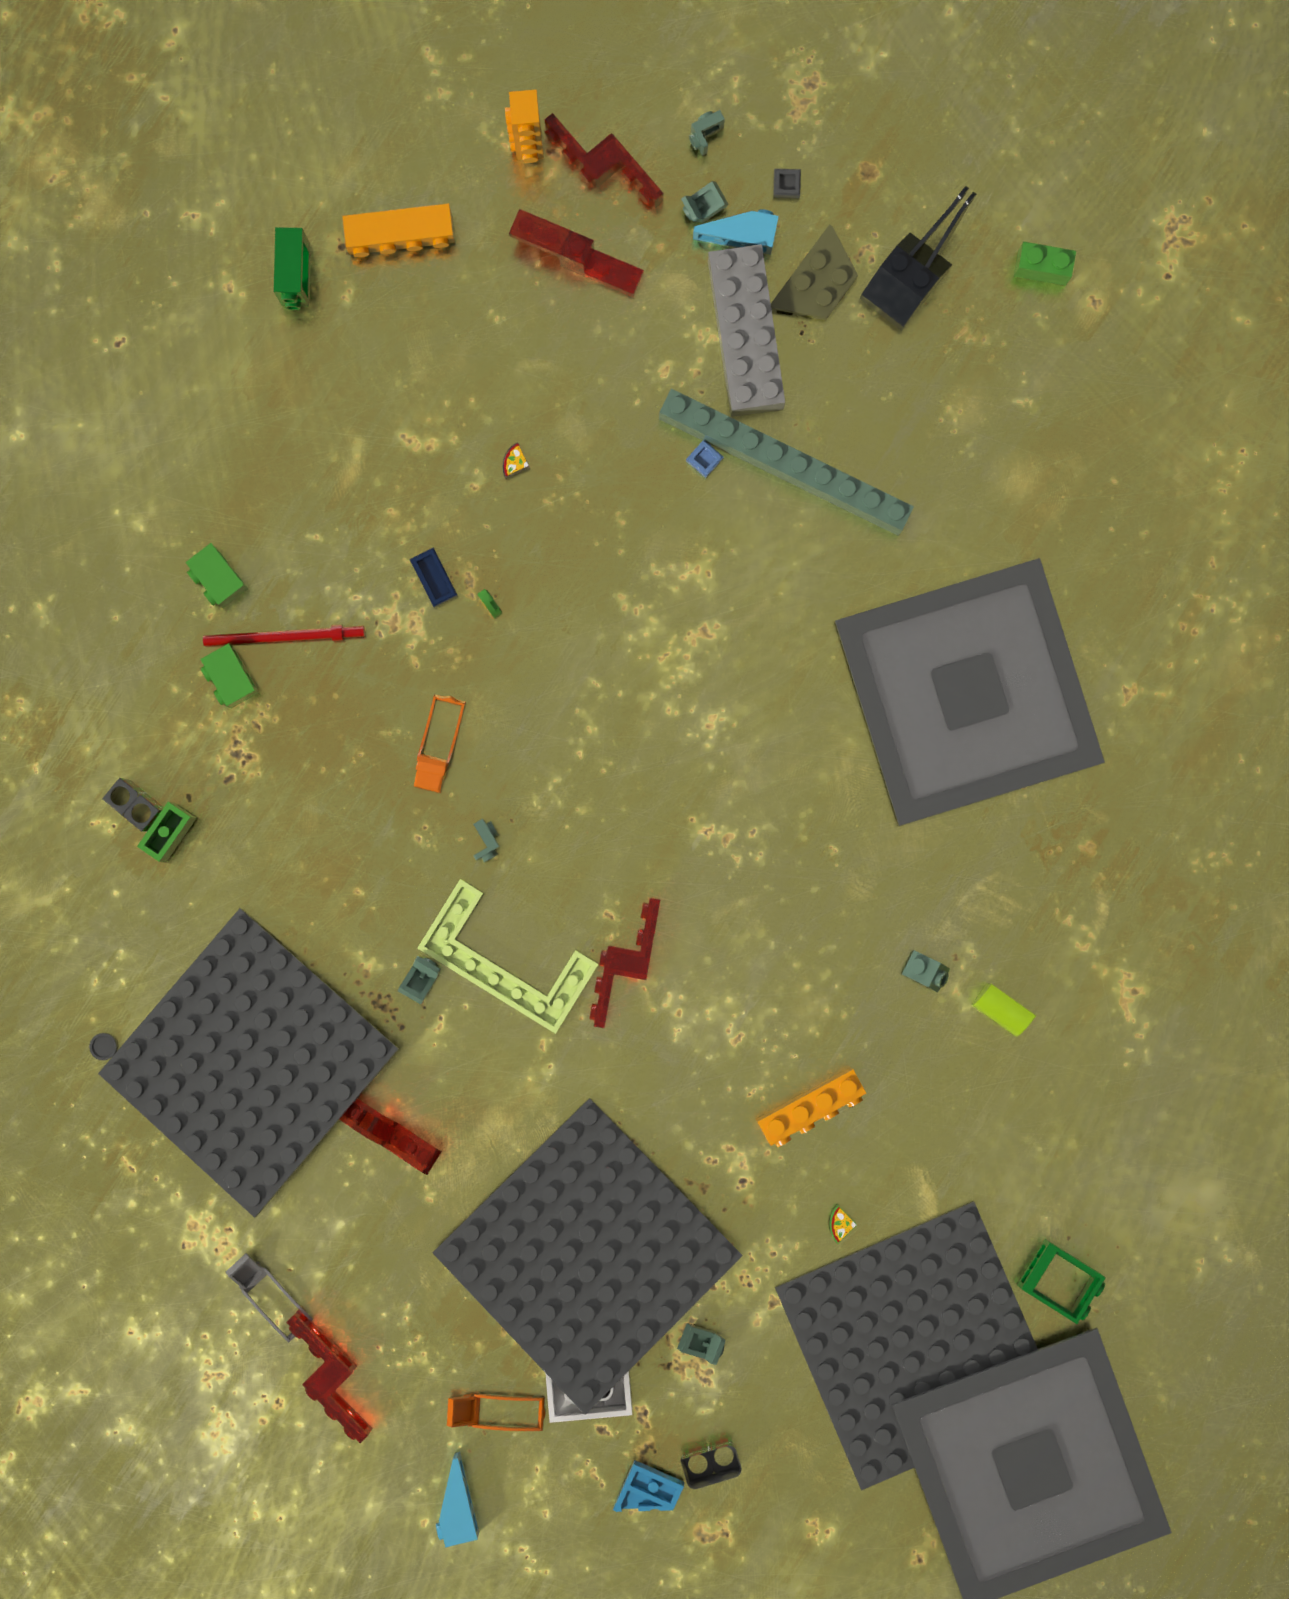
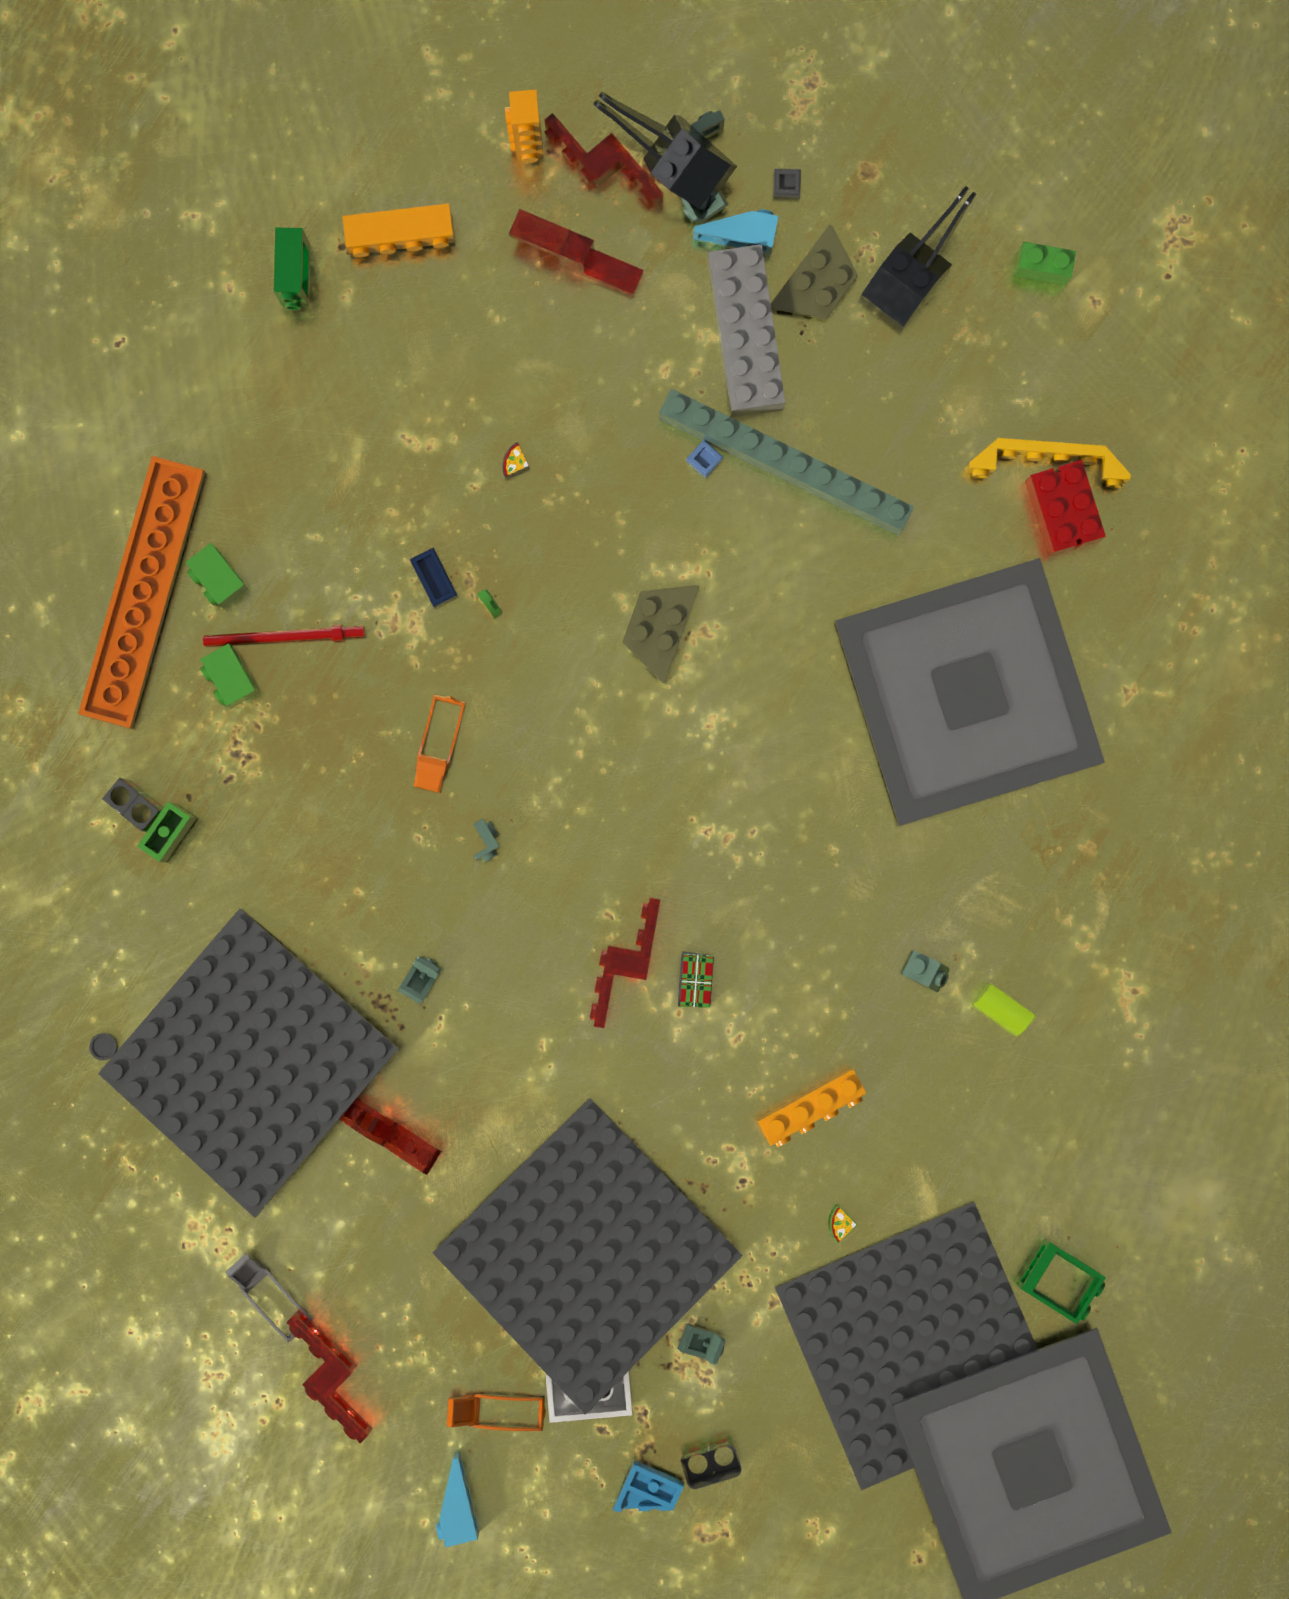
(141, 592): none -> orange plate
(442, 946): yellowish green plate -> none
(658, 627): none -> olive wing
(680, 155): none -> black slope
(695, 980): none -> piece
(1065, 508): none -> red piece
(1110, 468): none -> yellow slope

